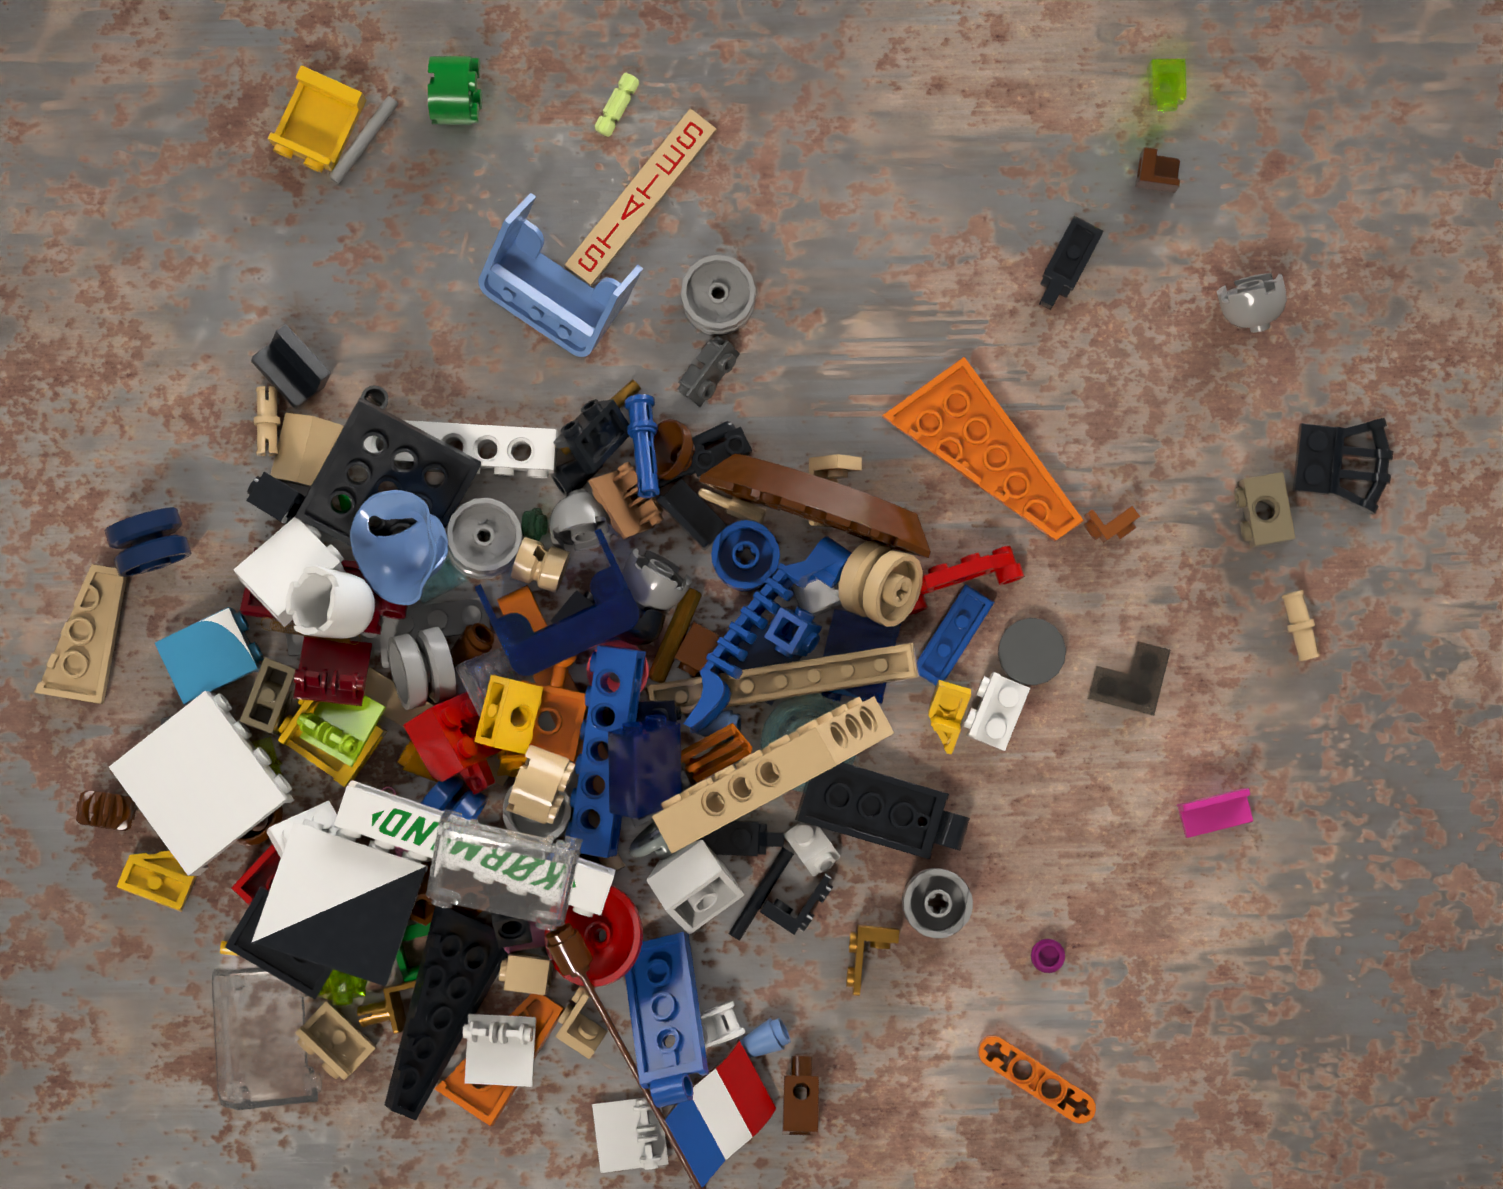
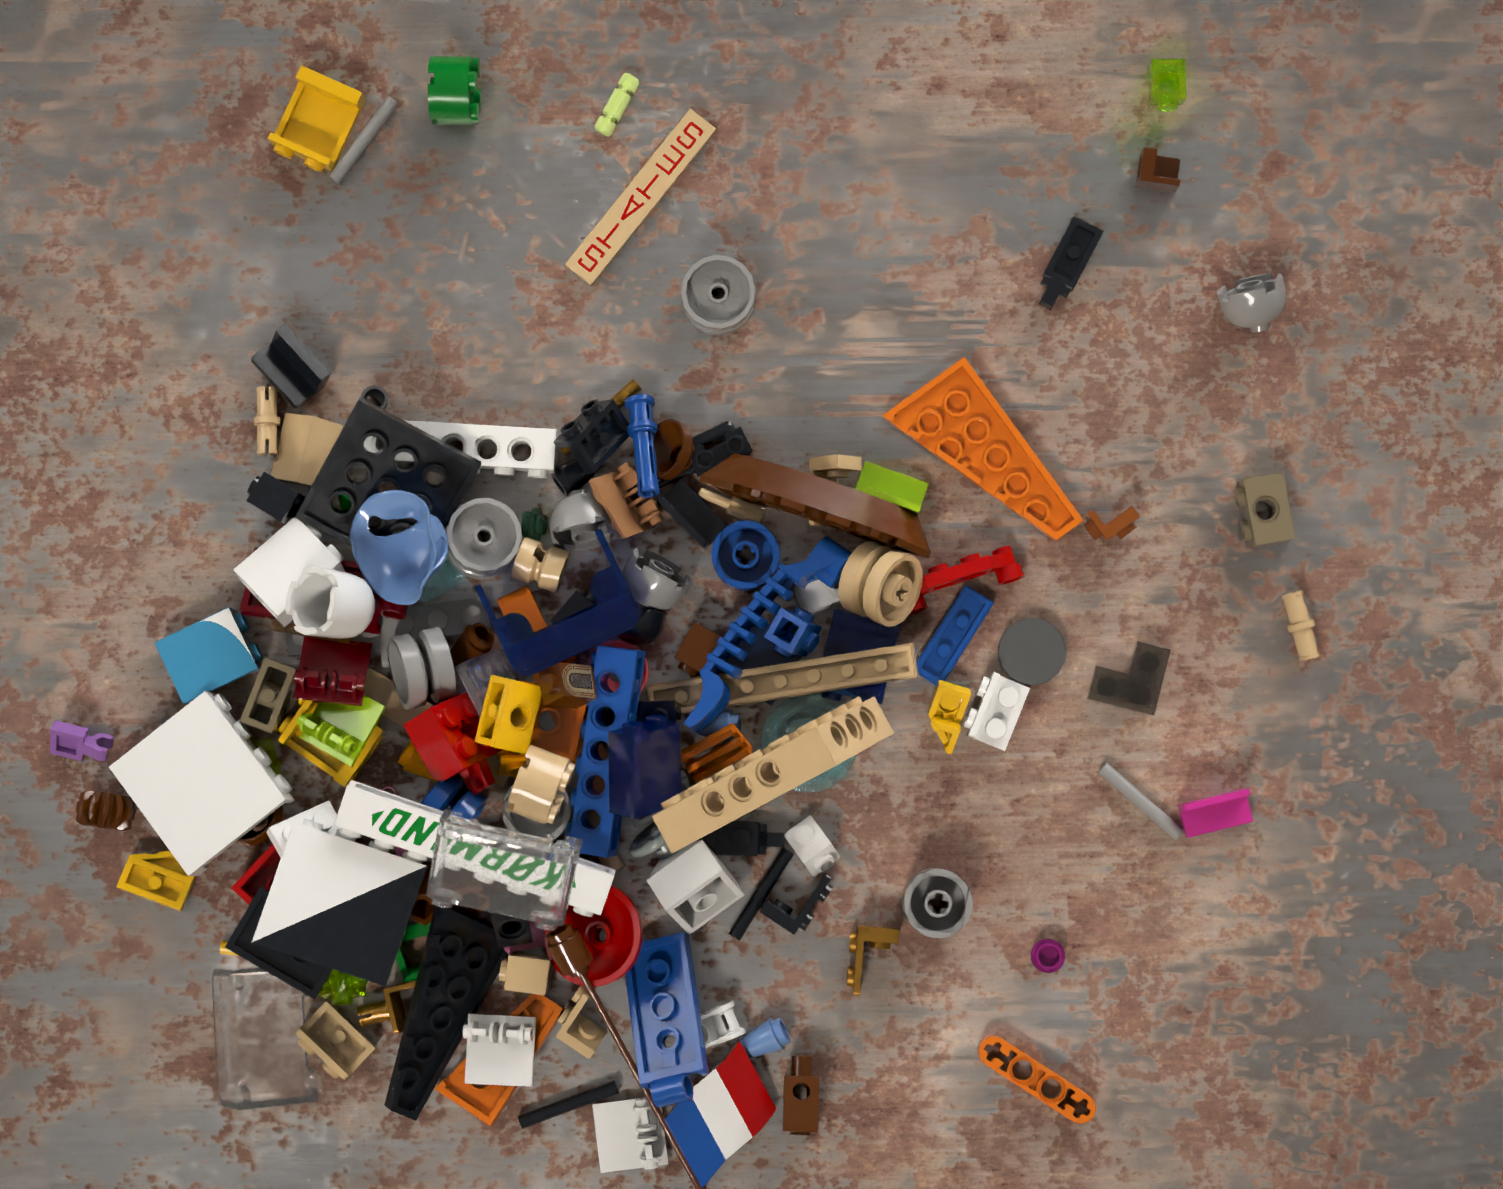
(74, 743): none -> medium lavender plate
(87, 641): tan wing -> none
(147, 541): dark blue wheel -> none
(547, 293): medium blue windscreen -> none
(567, 685): none -> reddish brown brick
(568, 1104): none -> black bar
(674, 636): pearl gold axle -> none
(718, 359): dark grey hinge -> none
(881, 810): black hinge -> none
(892, 486): none -> lime panel
(1141, 801): none -> light grey bar
(1320, 462): black plate -> none

